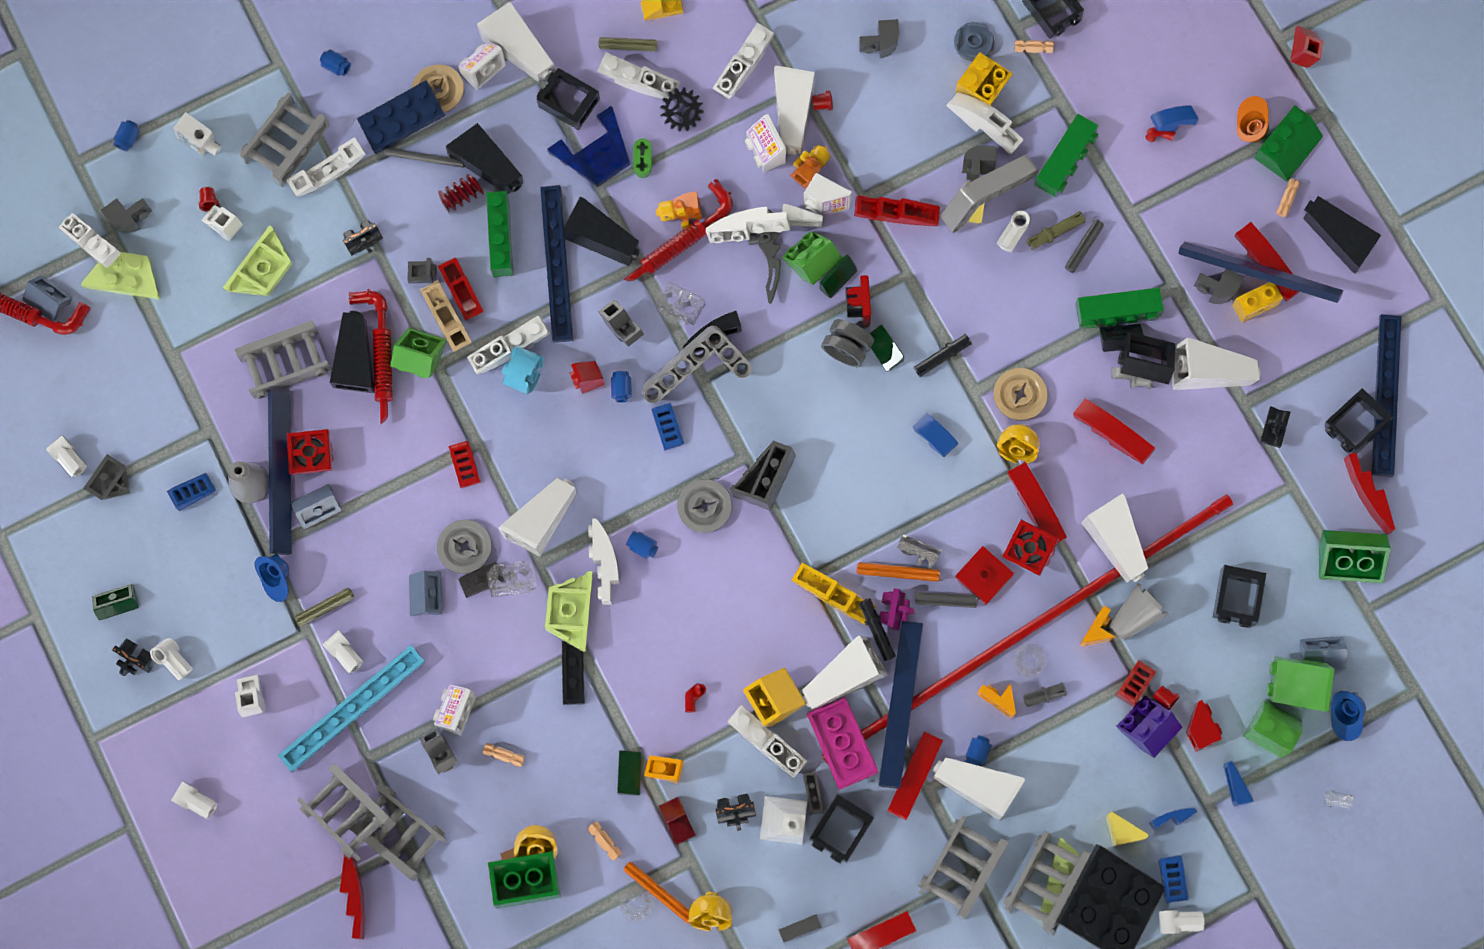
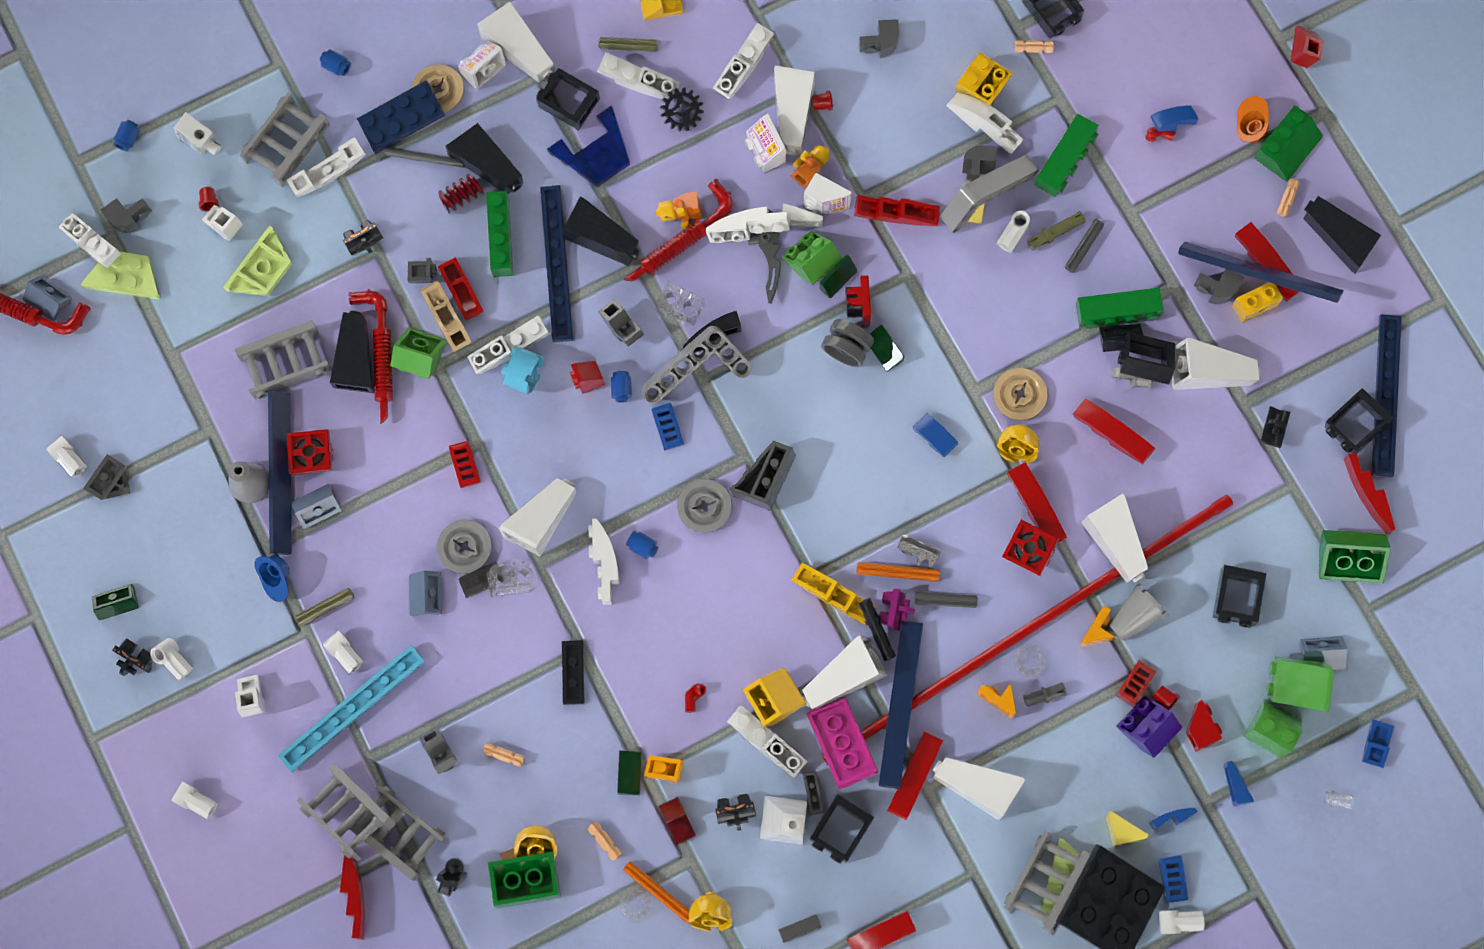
(180, 489): blue slope -> none
(451, 876): none -> black hips
(454, 709): white slope -> none
(569, 610): yellowish green wing -> none
(647, 158): bright green beam -> none
(950, 350): black pin -> none
(973, 39): sand blue tile -> none
(978, 751): blue brick -> none
(984, 575): red plate -> none
(984, 867): light grey fence -> none
(1347, 715): blue piece -> none
(1377, 743): none -> blue slope

